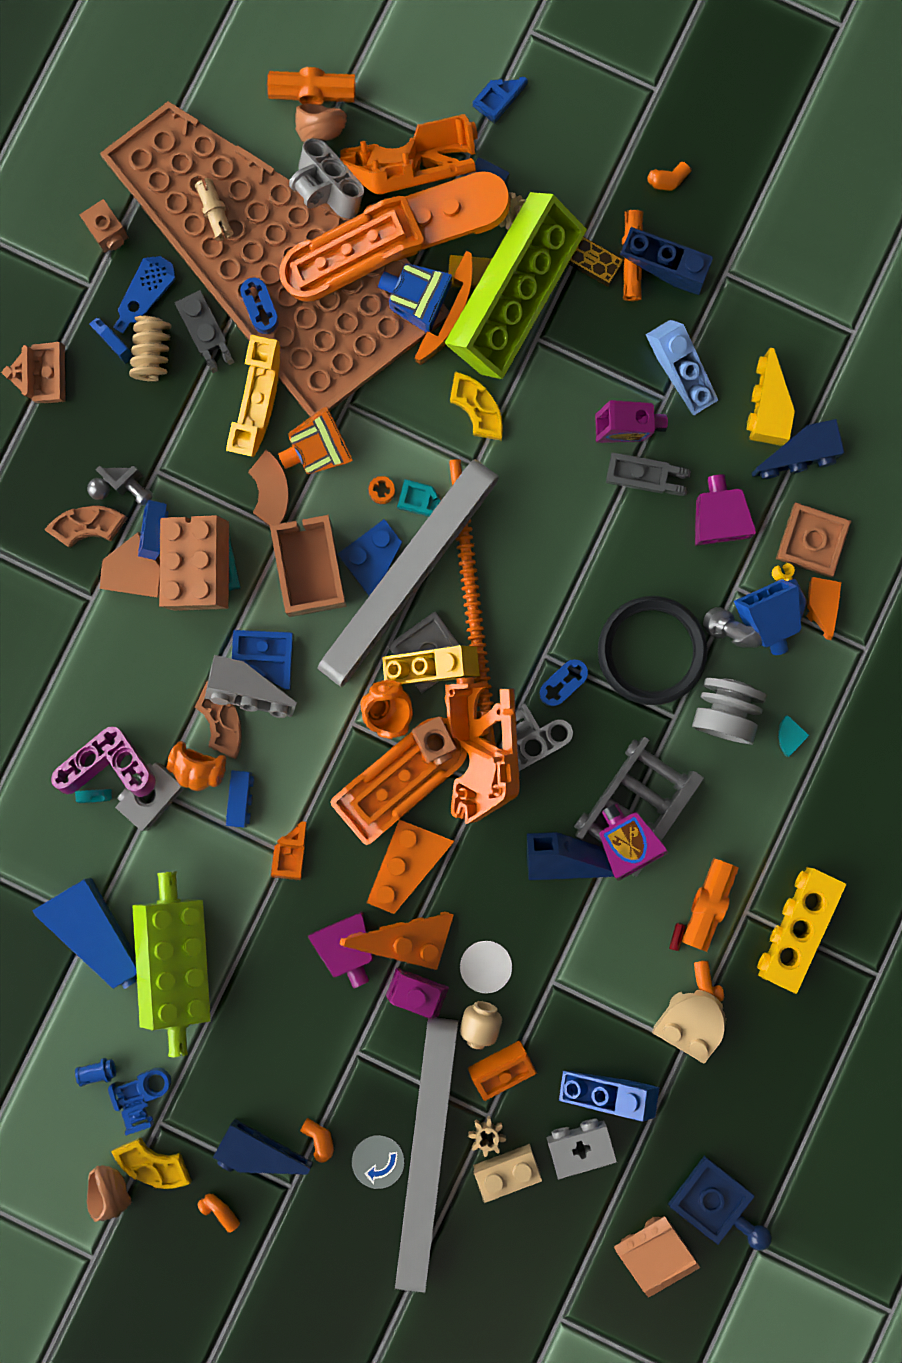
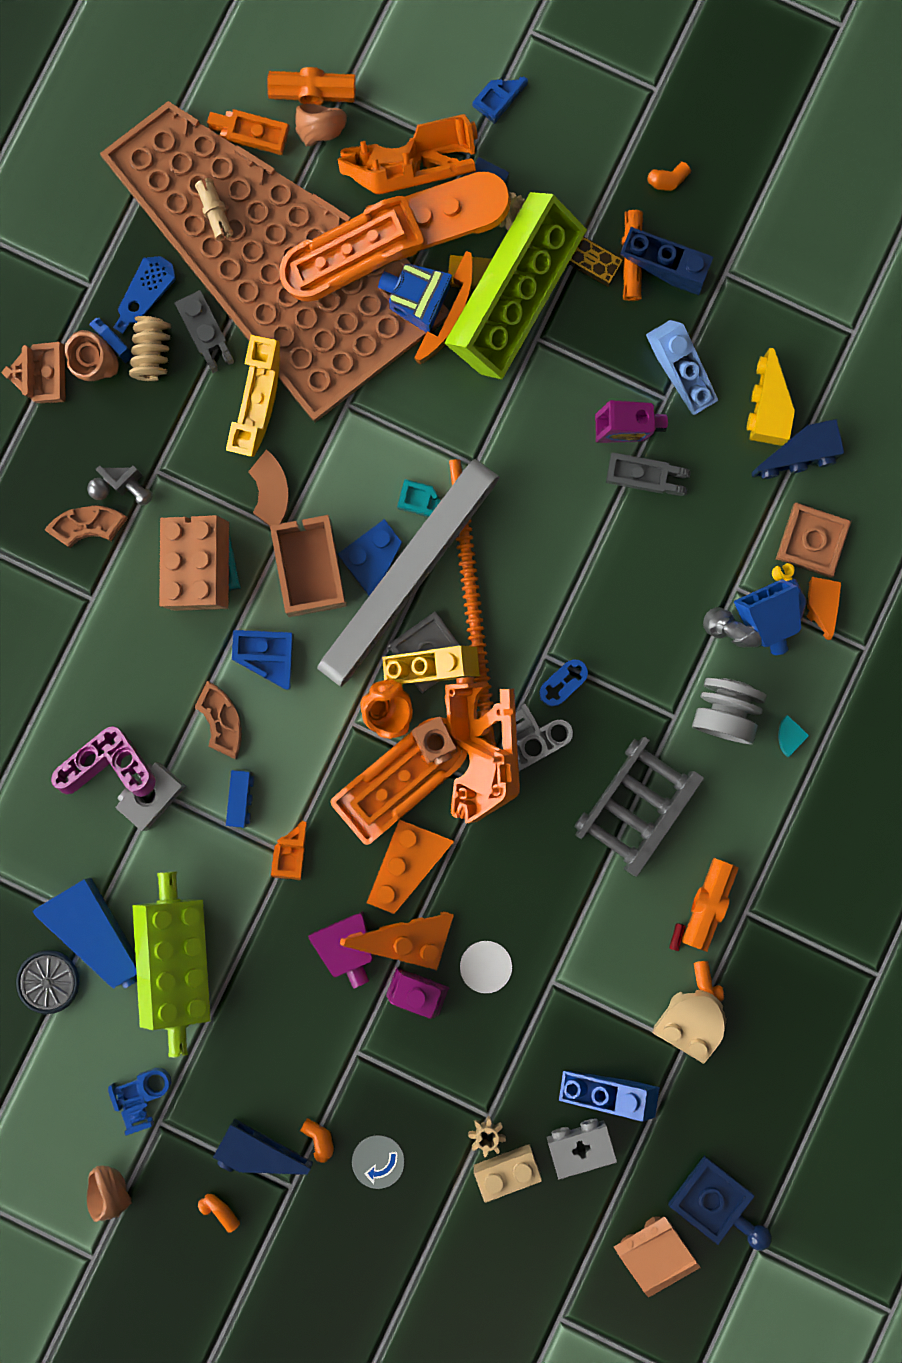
(47, 982): none -> flat silver wheel
(90, 356): none -> nougat hair
(93, 796): teal tile -> none
(96, 1072): blue pin -> none
(104, 226): nougat brick -> none
(130, 573): nougat slope -> none
(150, 533): blue piece -> none
(151, 1168): yellow tile -> none
(195, 769): orange hair -> none
(240, 685): light grey slope -> none
(250, 130): none -> orange hinge
(265, 303): blue beam -> none
(316, 444): torso -> none
(326, 179): light grey piece -> none
(389, 485): orange bush -> none
(426, 1155): light grey beam -> none
(479, 405): yellow tile -> none
(480, 1025): tan head -> none
(502, 1070): orange slope -> none
(564, 858): dark blue slope -> none
(629, 842): torso -> none
(694, 629): black tyre -> none
(722, 514): magenta torso -> none
(816, 921): yellow brick -> none

